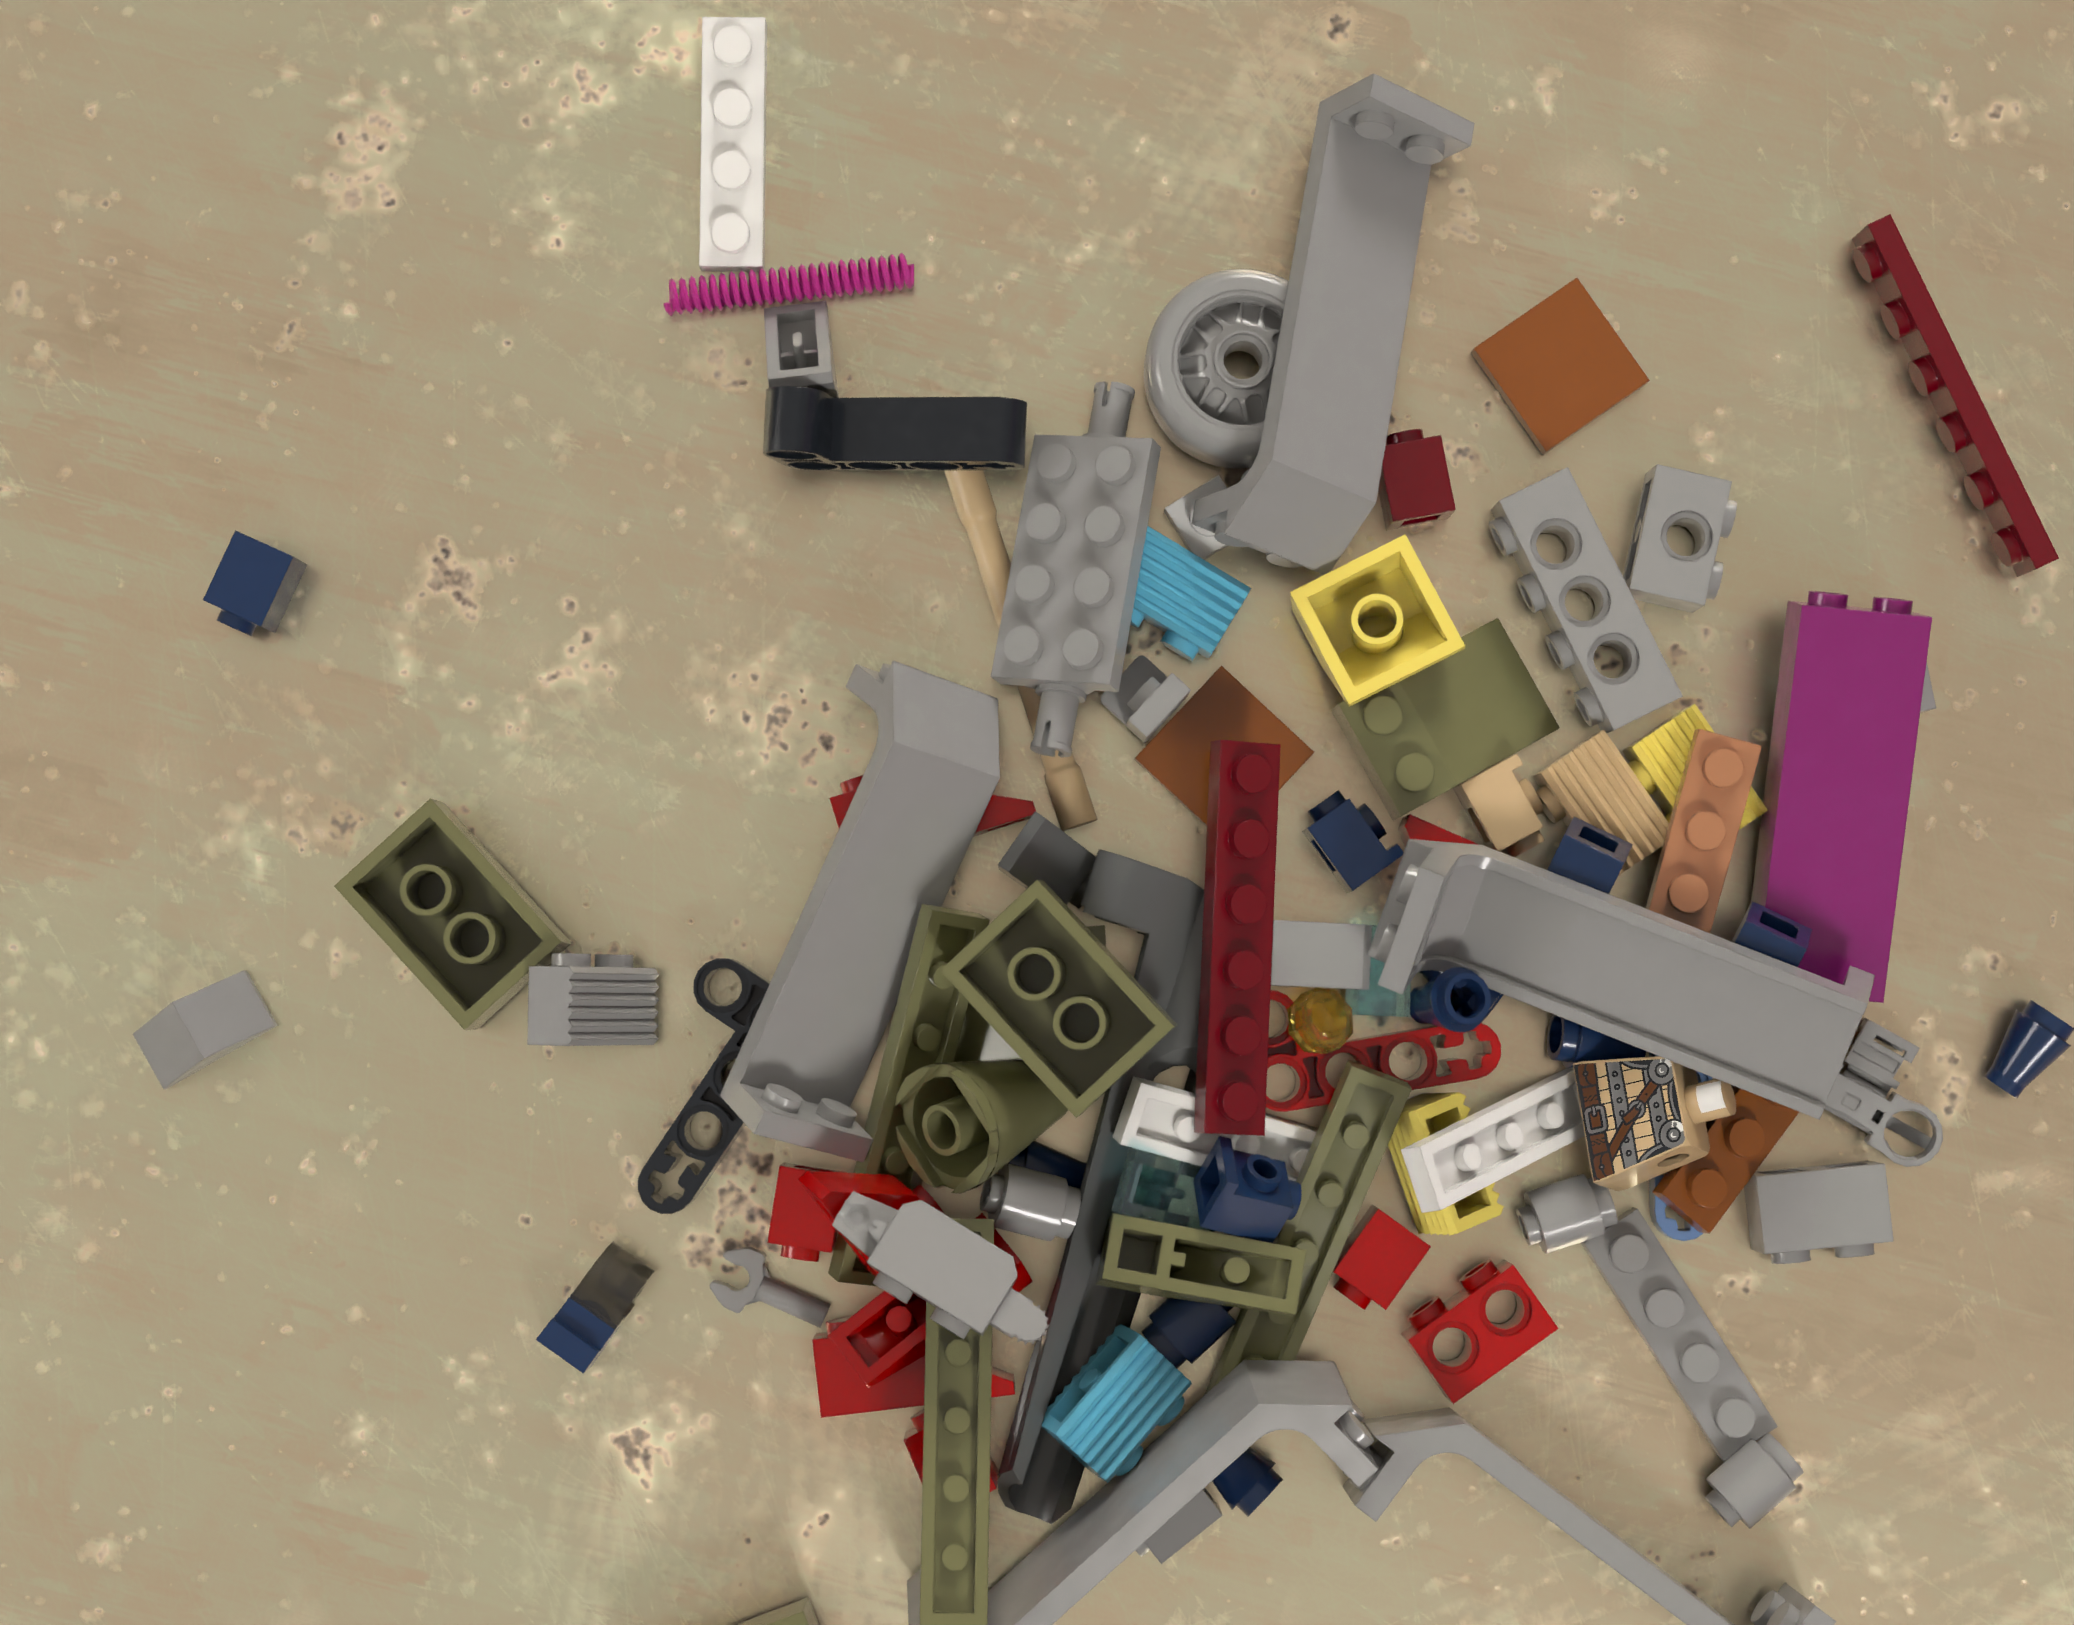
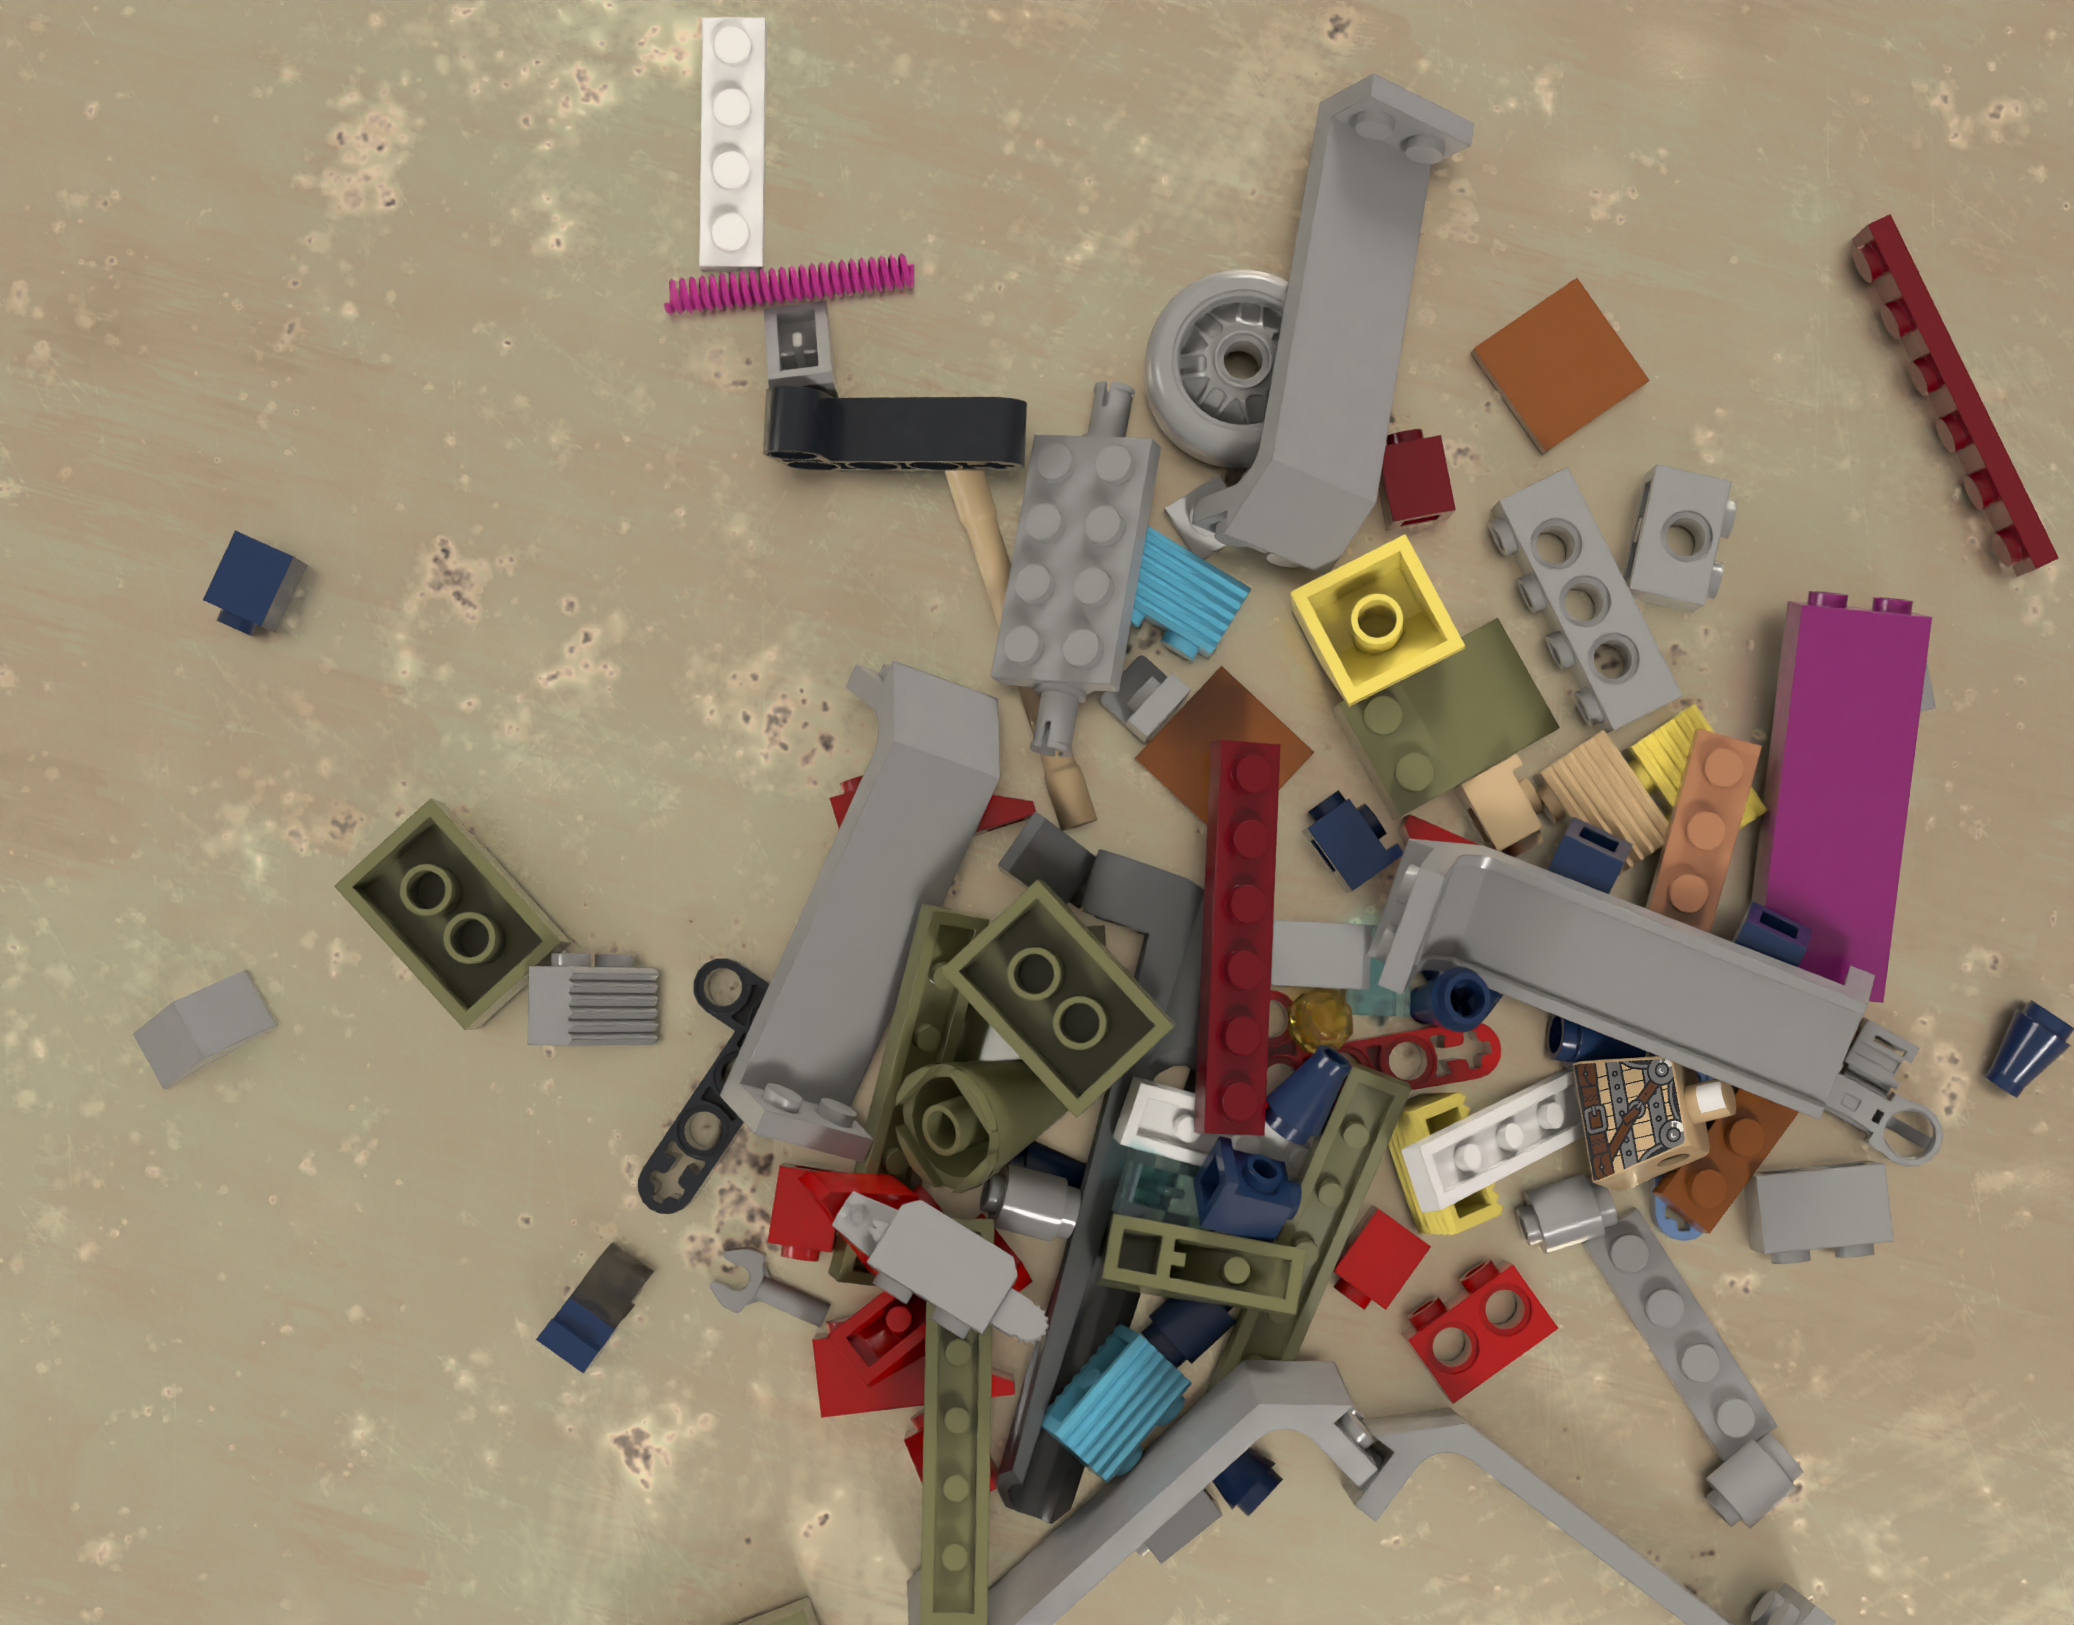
(1306, 1097): none -> dark blue cone

